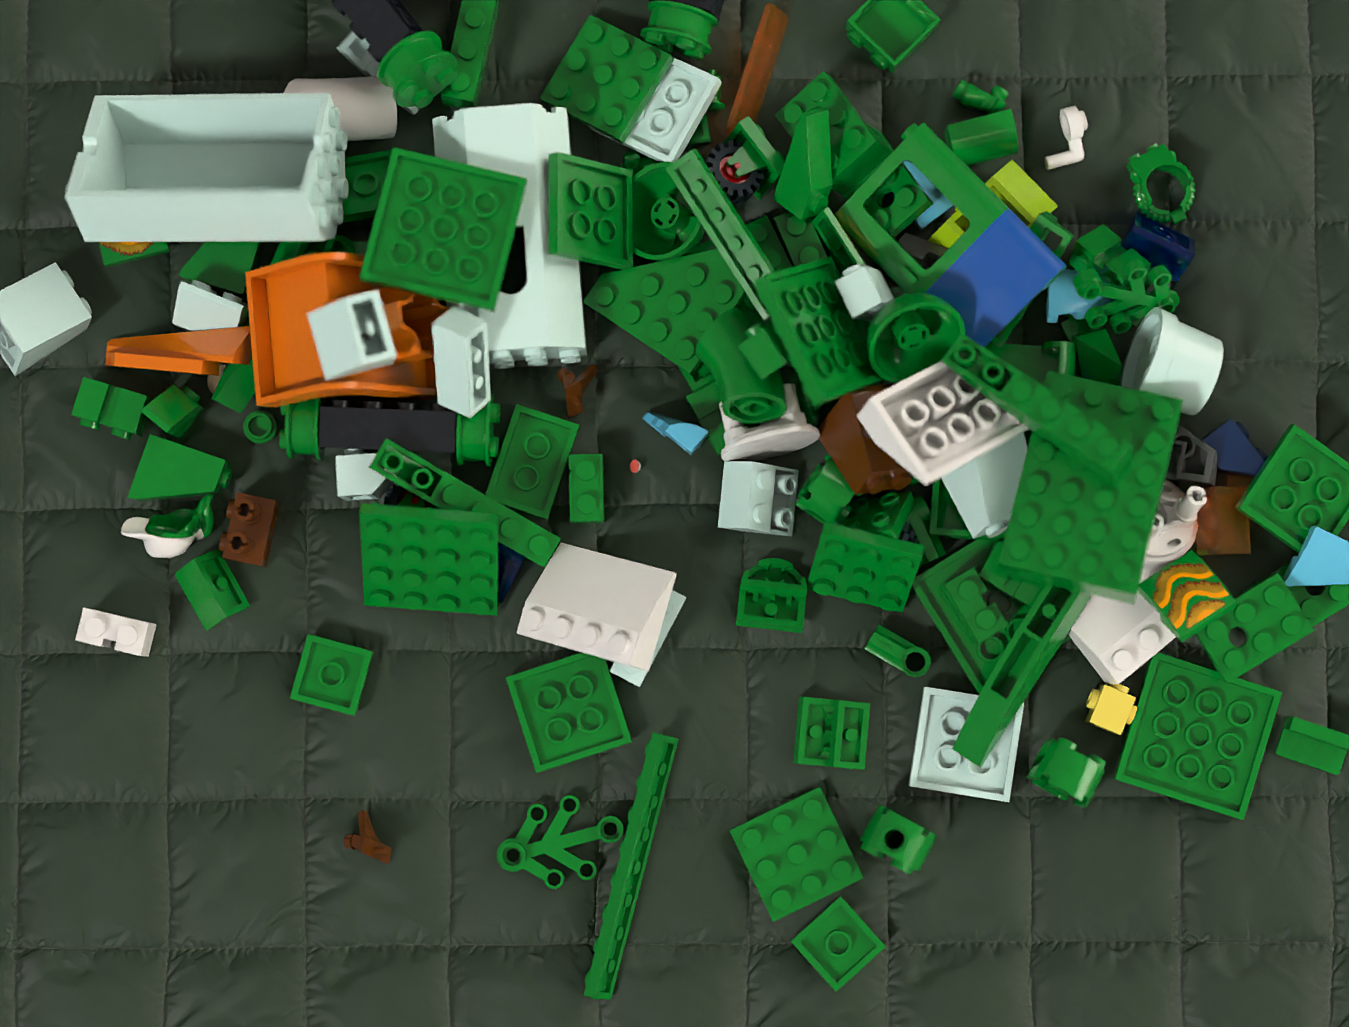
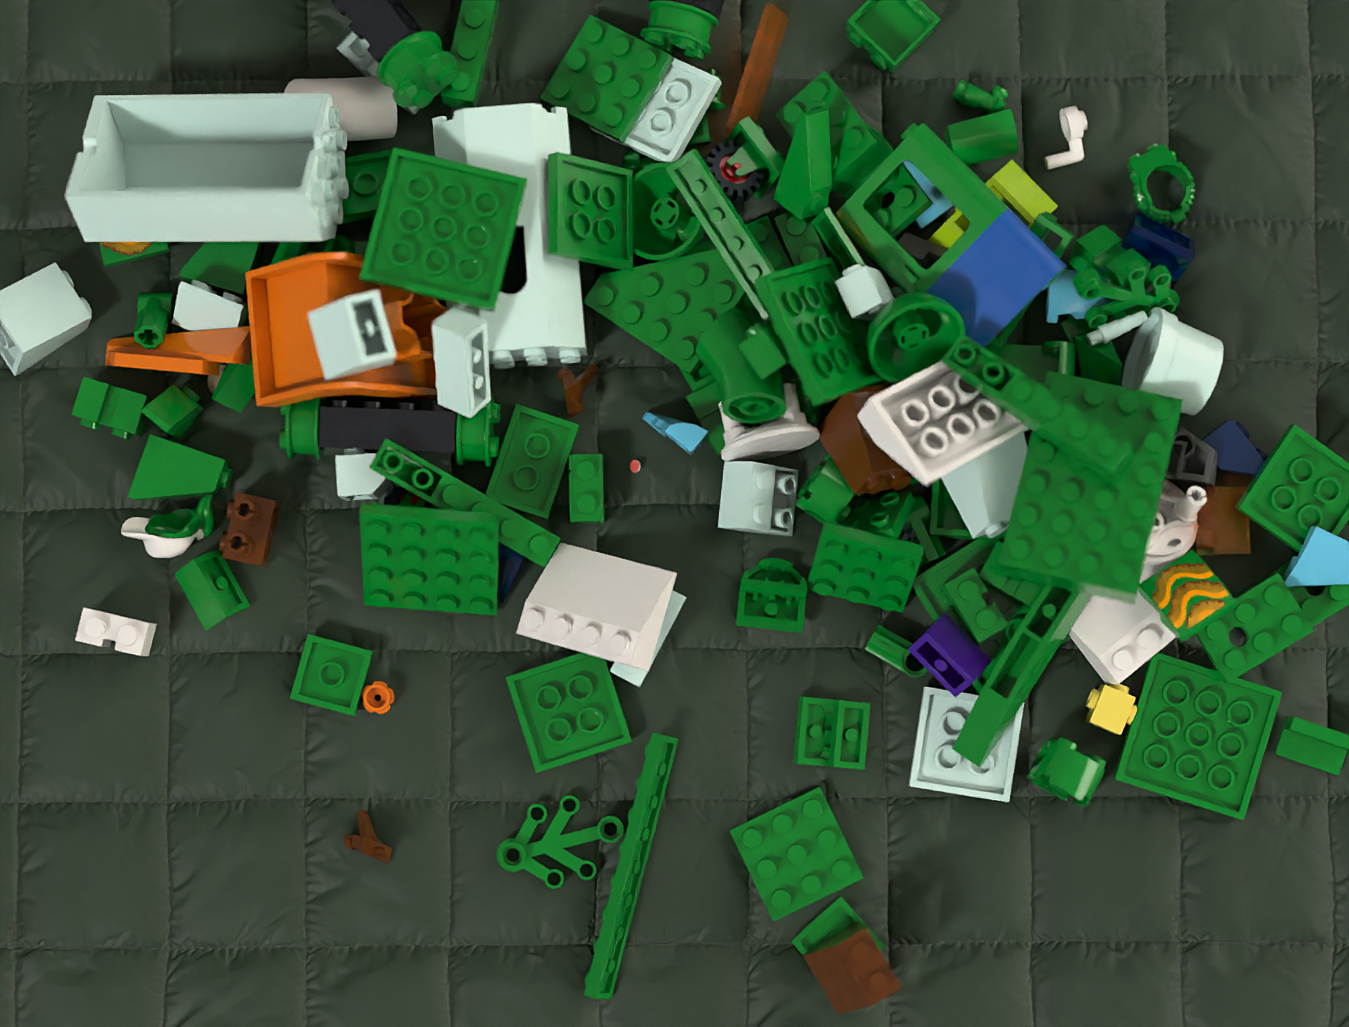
(154, 315): none -> green piece
(260, 427): green plate -> none
(369, 693): none -> orange plate
(852, 970): none -> reddish brown slope
(915, 847): green brick -> none
(950, 655): none -> dark purple brick
(1115, 328): none -> light aqua animal

